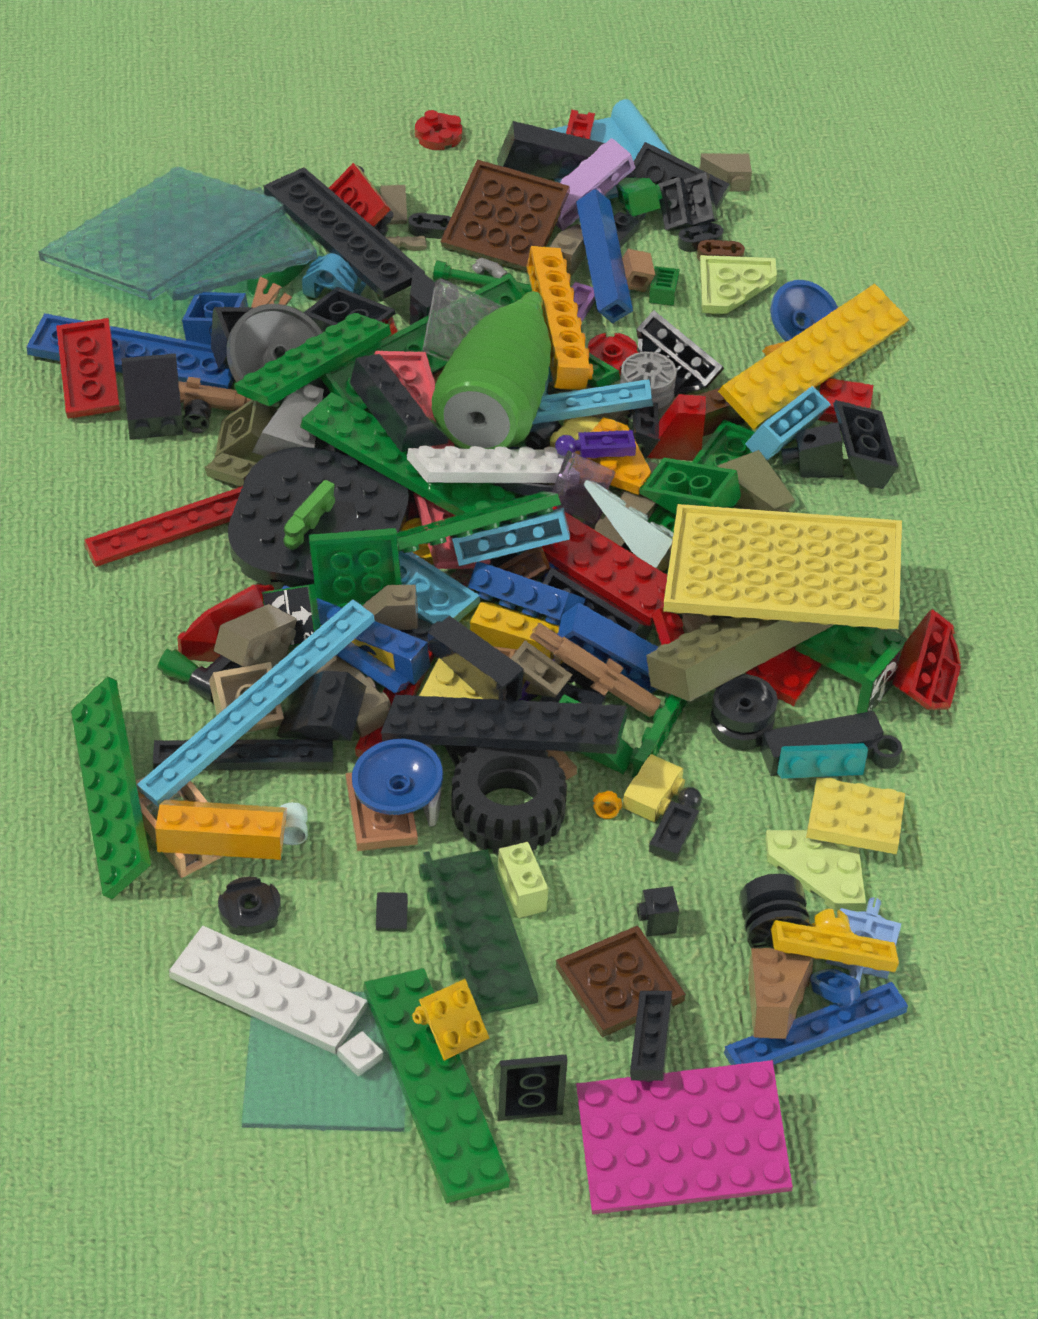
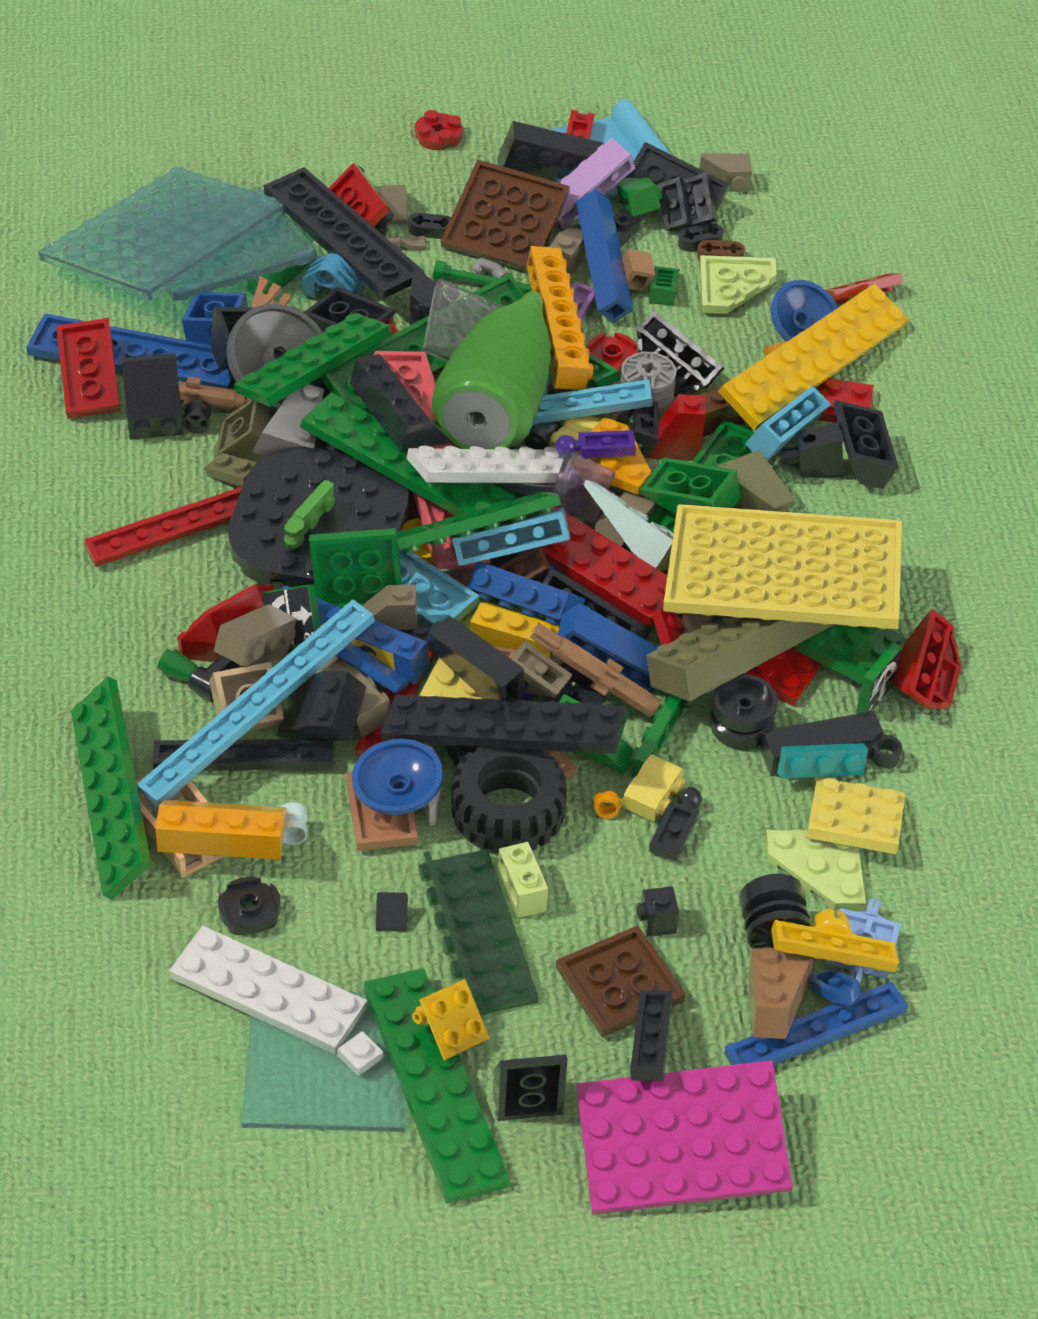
(884, 282): none -> plate

